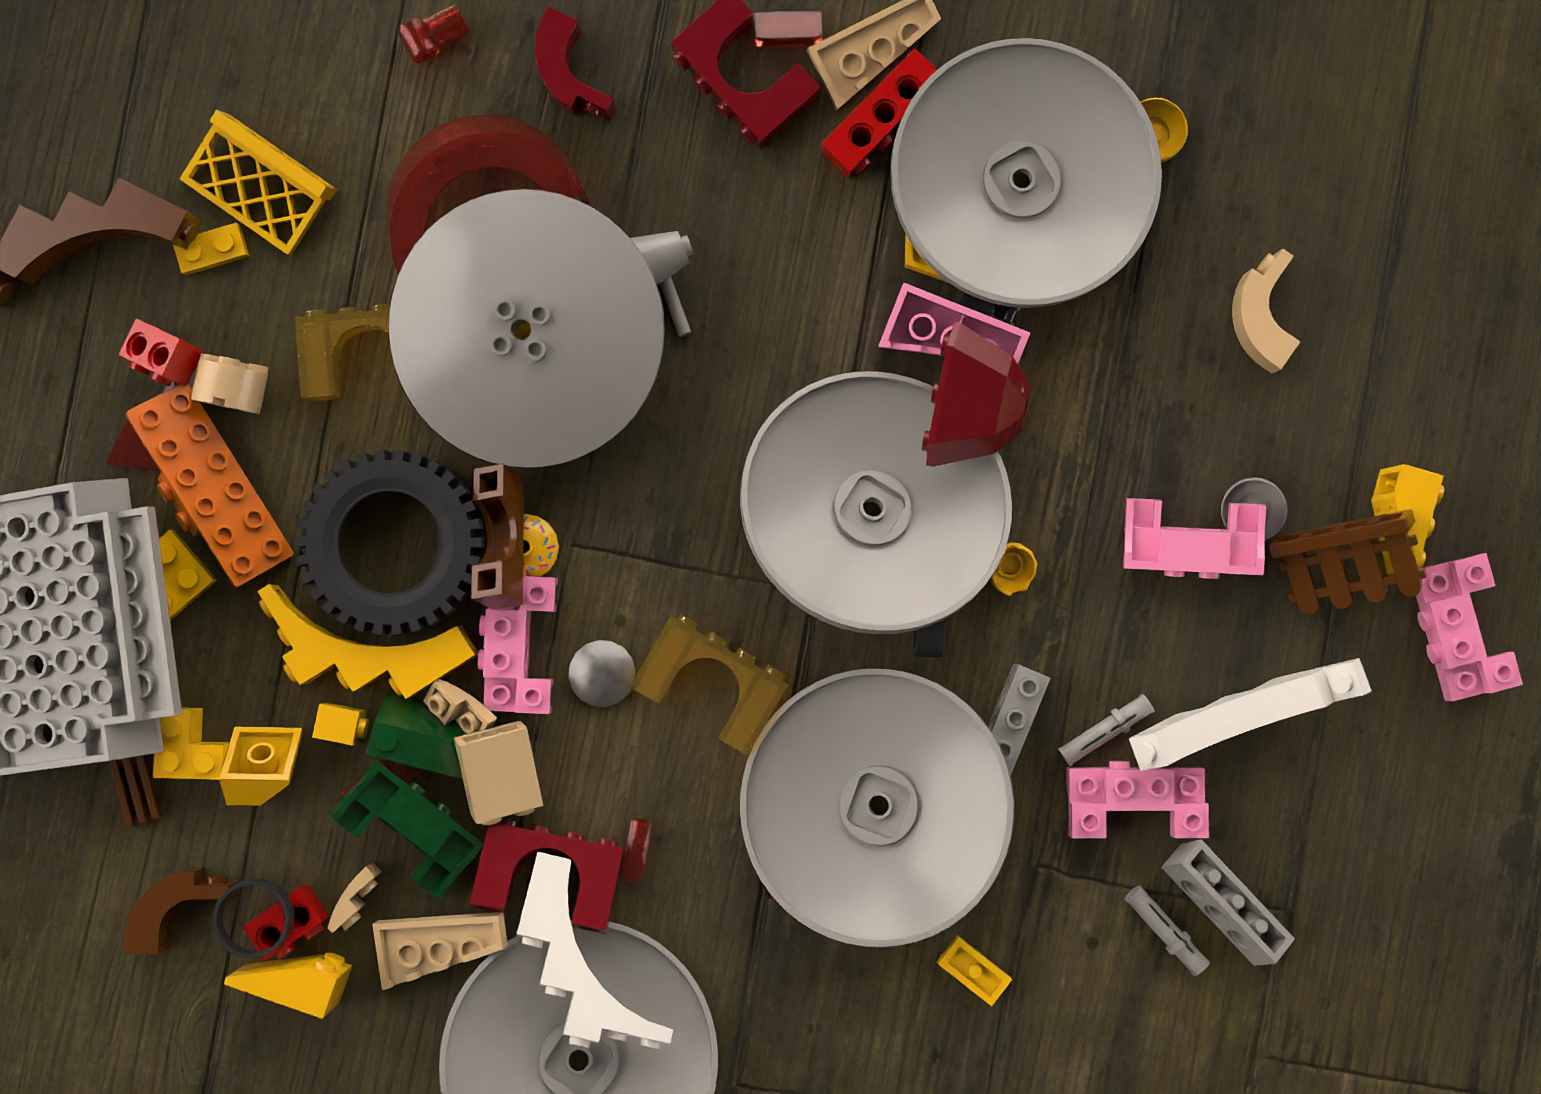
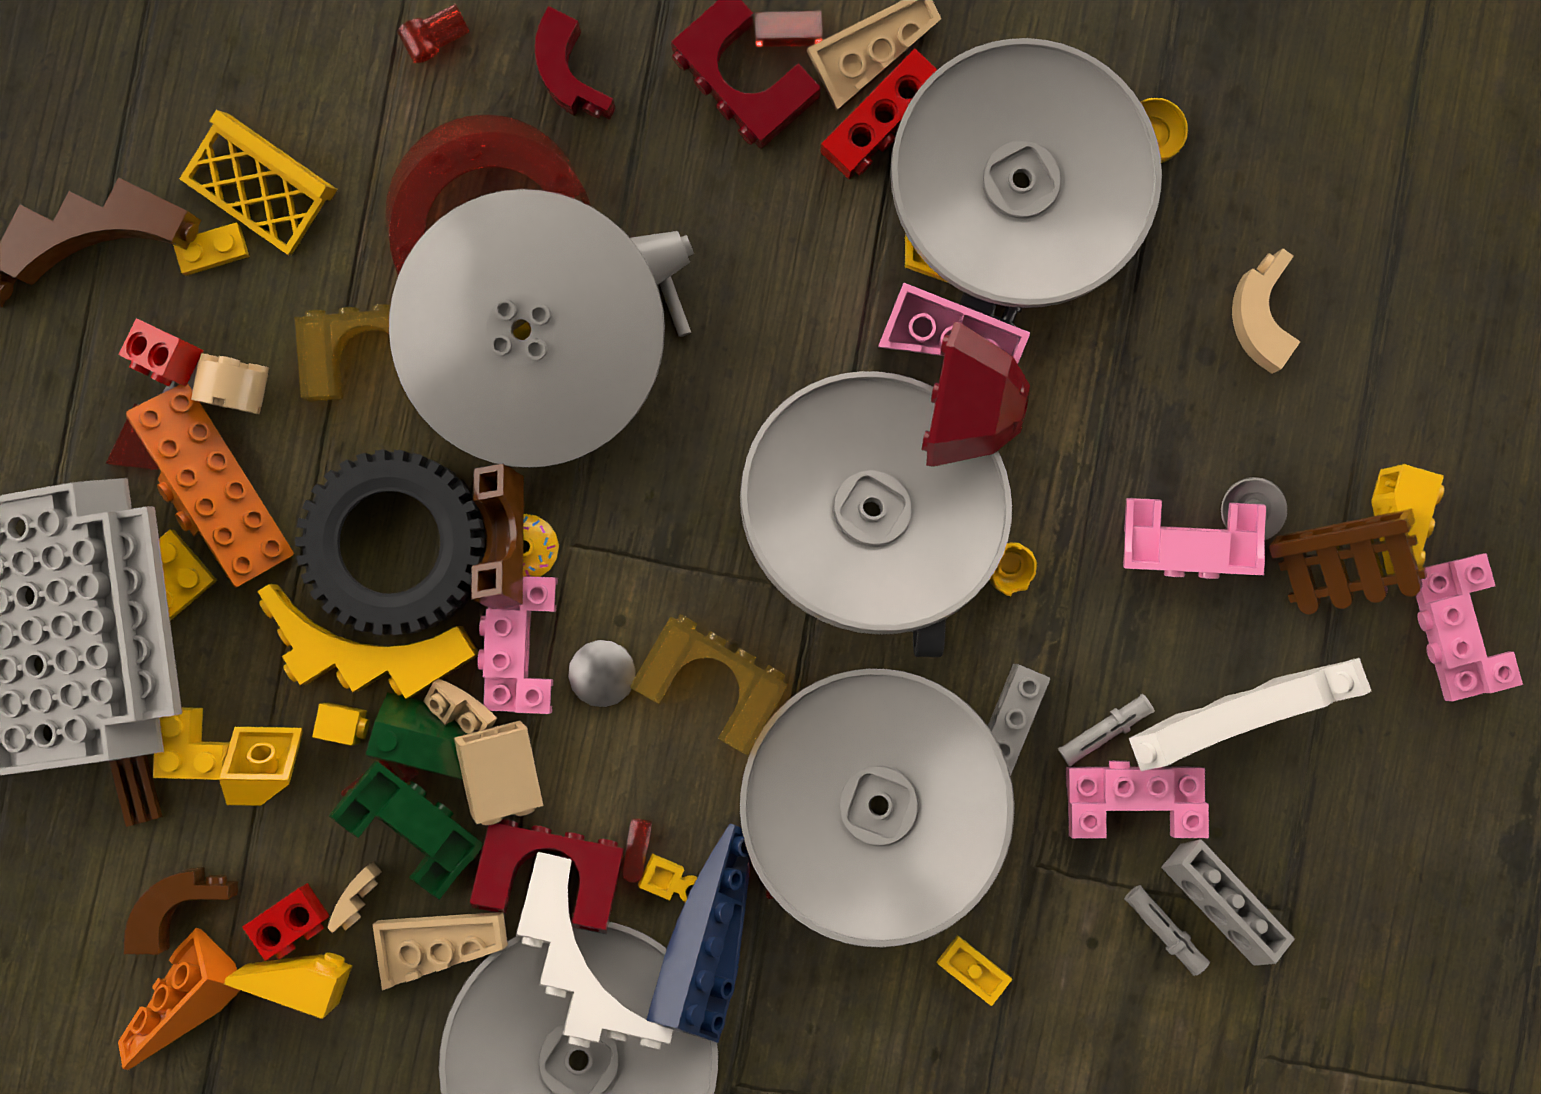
(181, 1000): none -> orange wedge
(221, 933): black tyre -> none
(665, 878): none -> yellow plate
(705, 945): none -> dark blue wedge

